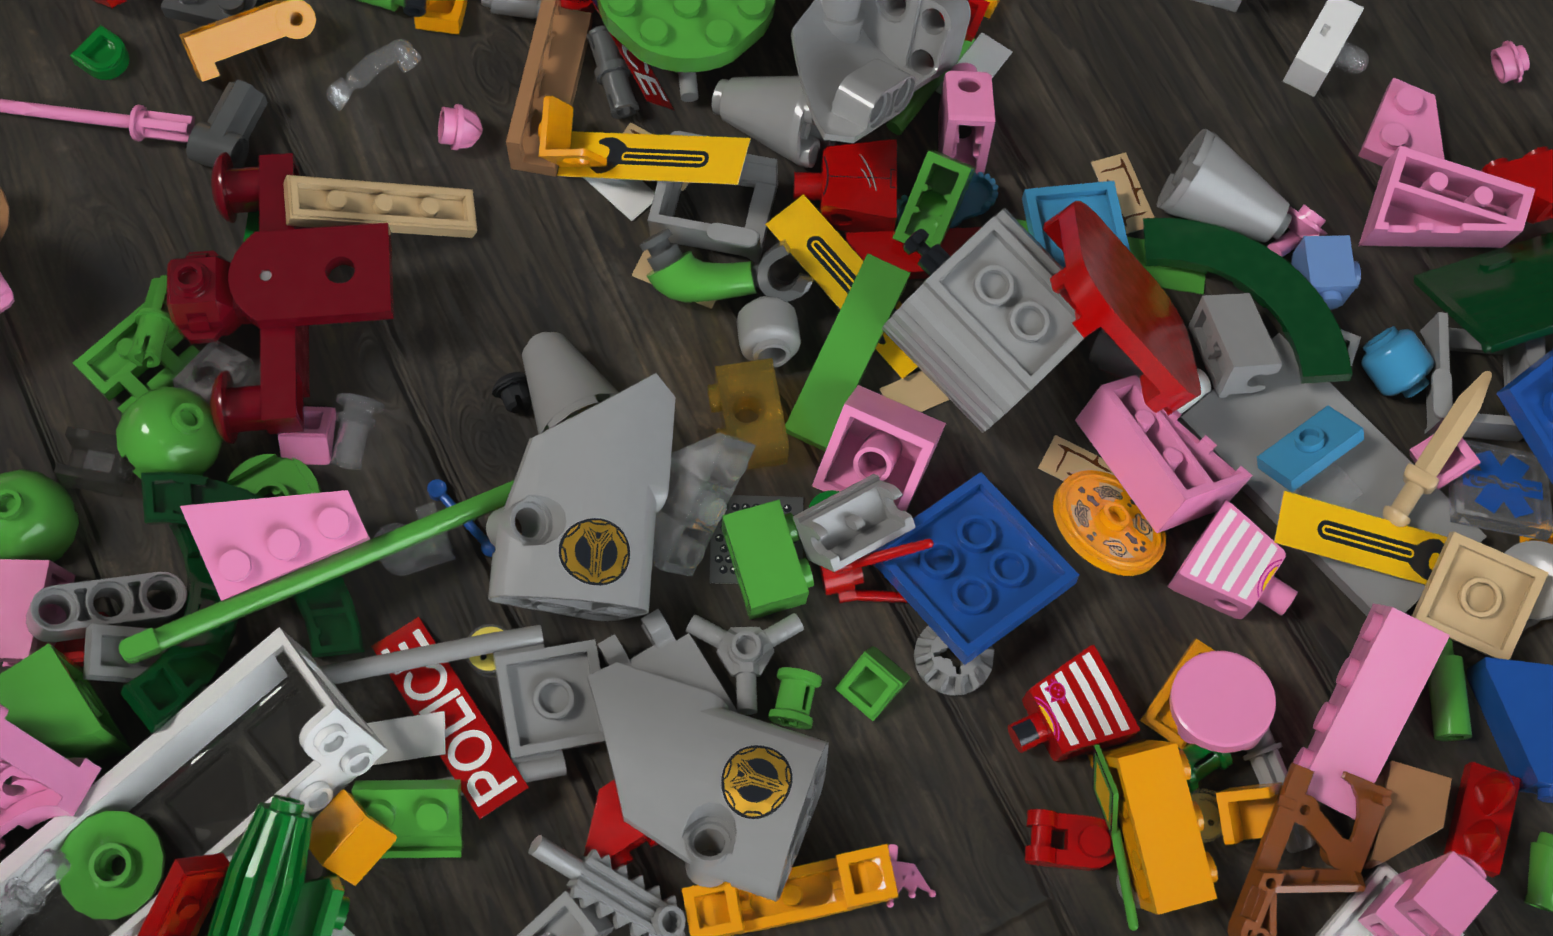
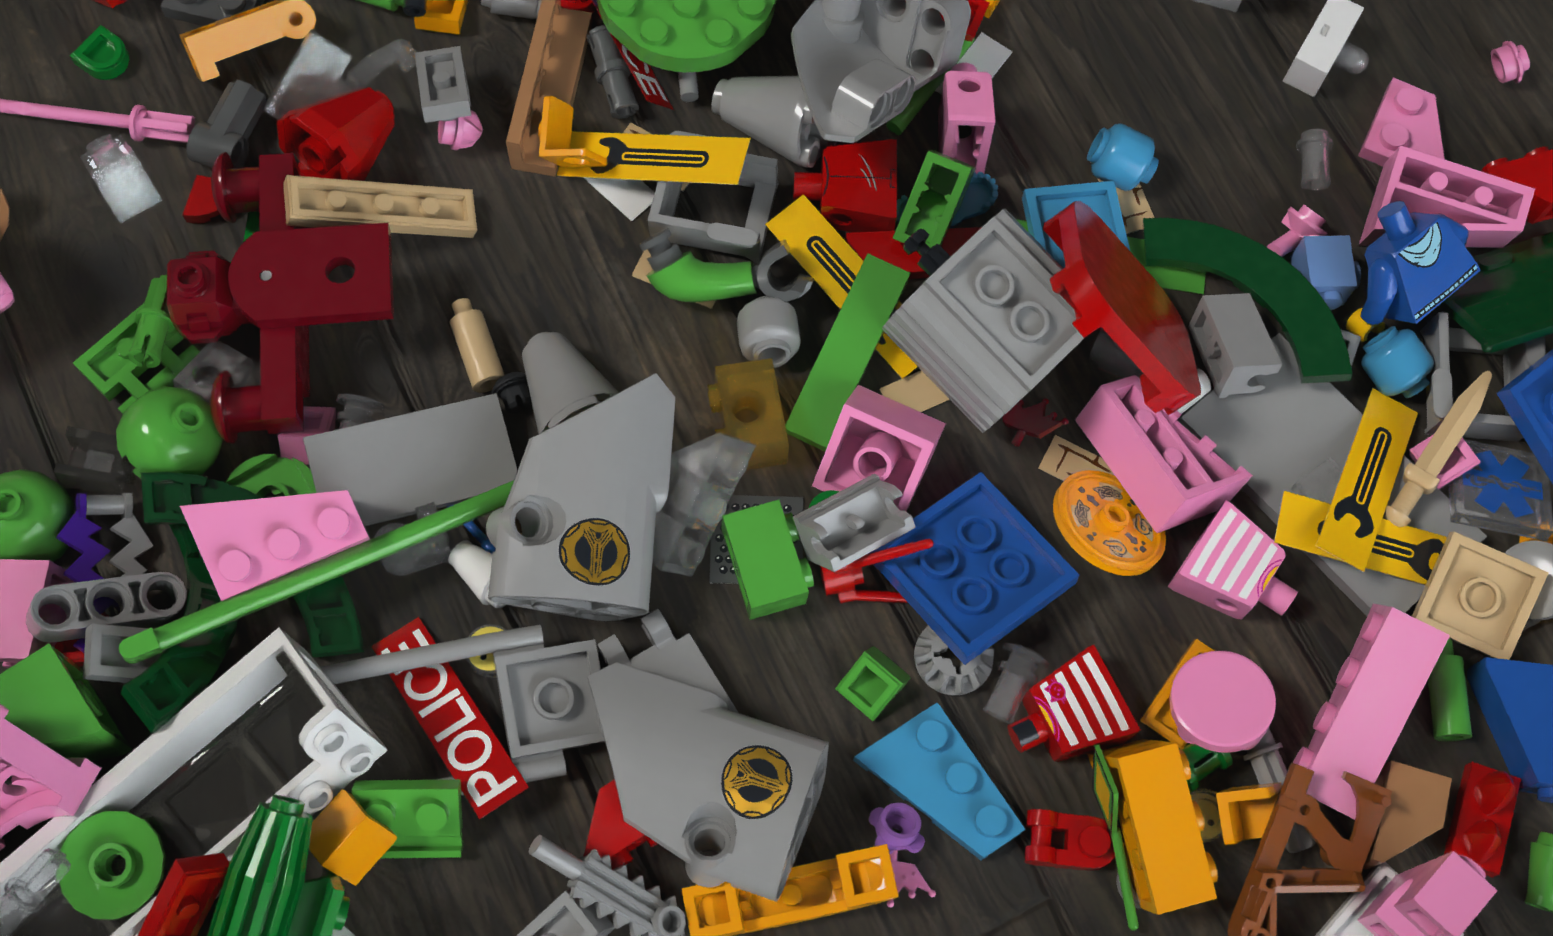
(77, 534): none -> piece
(120, 176): none -> clear slope
(200, 203): none -> red tile
(309, 75): none -> clear tile
(338, 134): none -> red cone
(411, 737): white sticker -> none
(415, 458): none -> light grey tile
(443, 84): none -> light grey plate
(475, 346): none -> tan cylinder
(475, 568): none -> white cone
(745, 652): light grey piece -> none
(795, 698): bright green bush -> none
(902, 818): none -> medium lavender plate
(944, 780): none -> dark azure wing
(1014, 681): none -> clear pin
(1031, 421): none -> dark red piece
(1122, 156): none -> dark azure head
(1224, 191): light grey cone -> none
(1310, 448): dark azure plate -> none
(1315, 158): none -> clear pin
(1367, 480): none -> yellow sticker
(1411, 268): none -> blue torso

